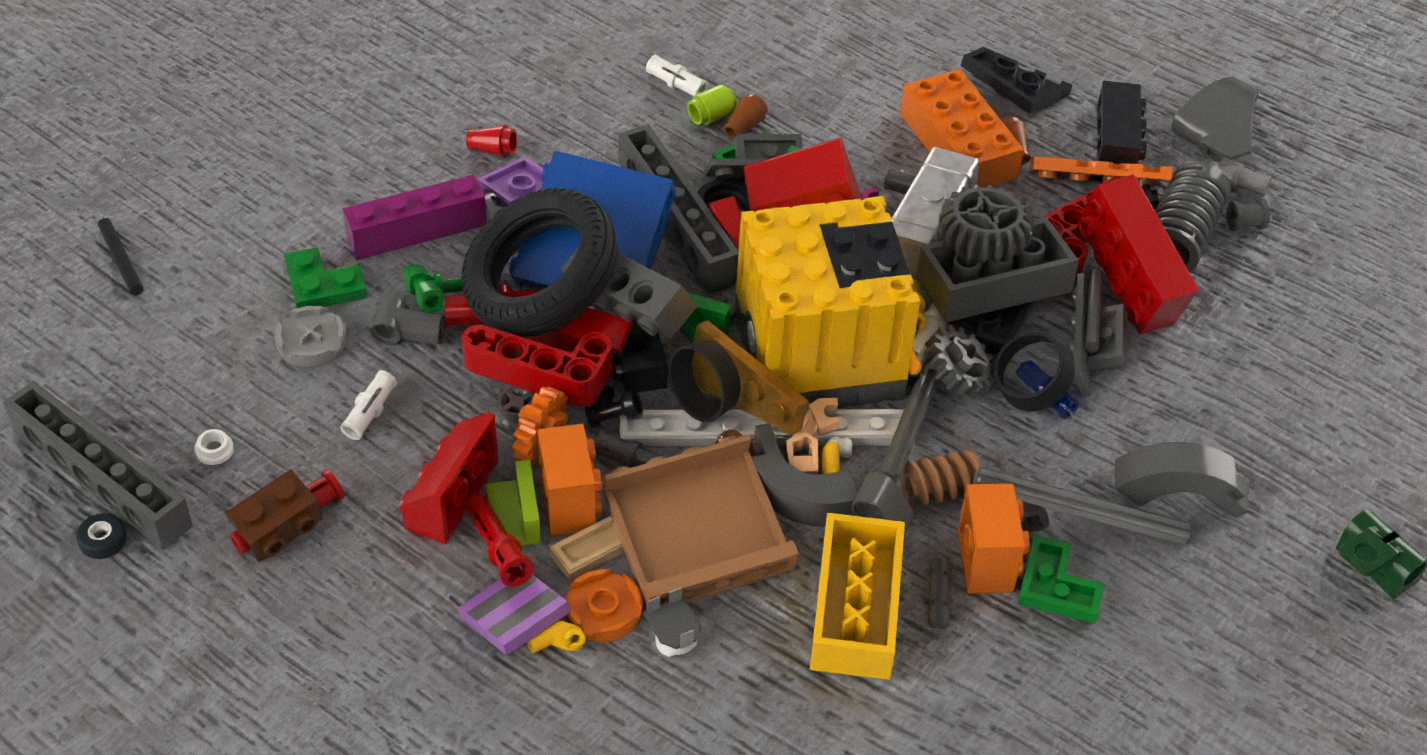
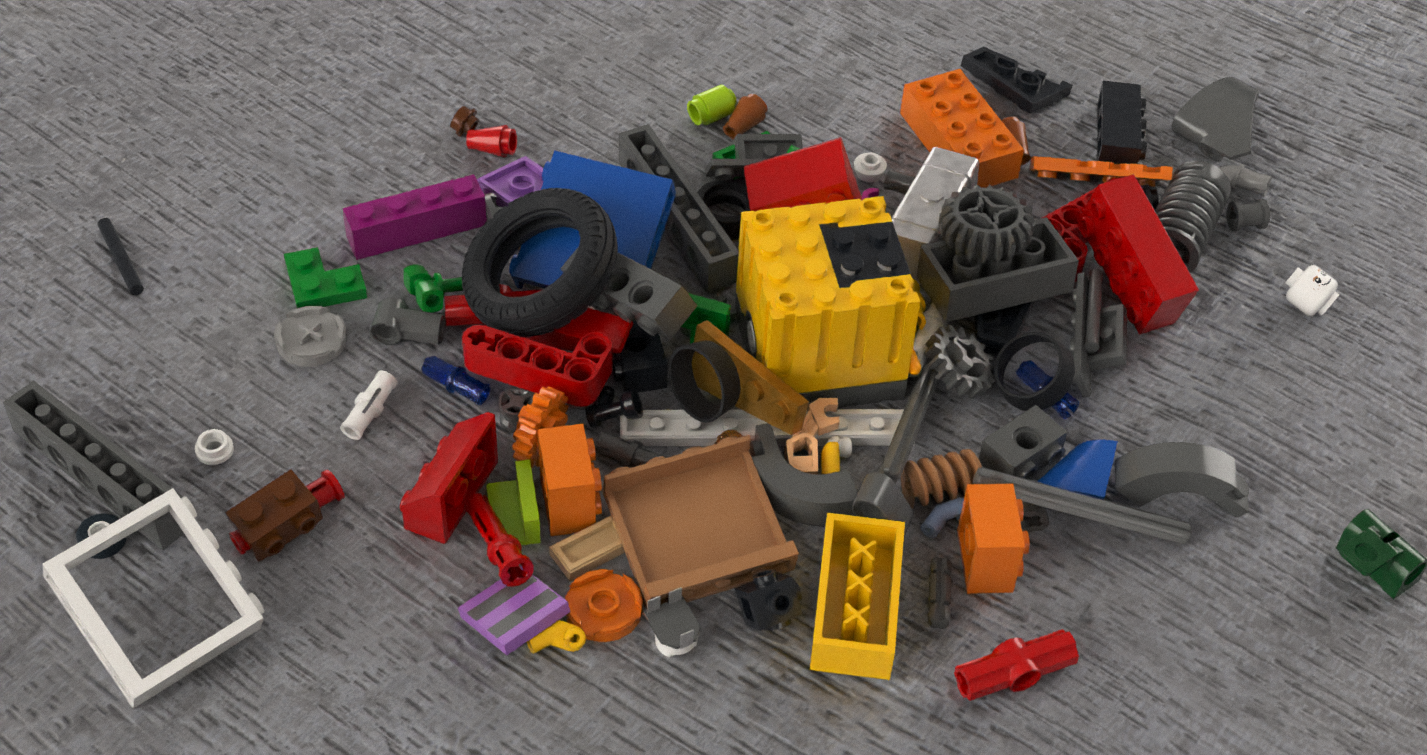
(98, 636): none -> white window
(456, 380): none -> clear blue axle
(464, 120): none -> reddish brown plate
(675, 76): white pin -> none
(728, 216): red slope -> none
(769, 600): none -> black brick
(870, 167): none -> white plate
(940, 516): none -> sand blue arm
(1016, 664): none -> red piece
(1024, 445): none -> dark grey brick
(1051, 589): green plate -> none
(1084, 468): none -> blue slope
(1311, 290): none -> white head

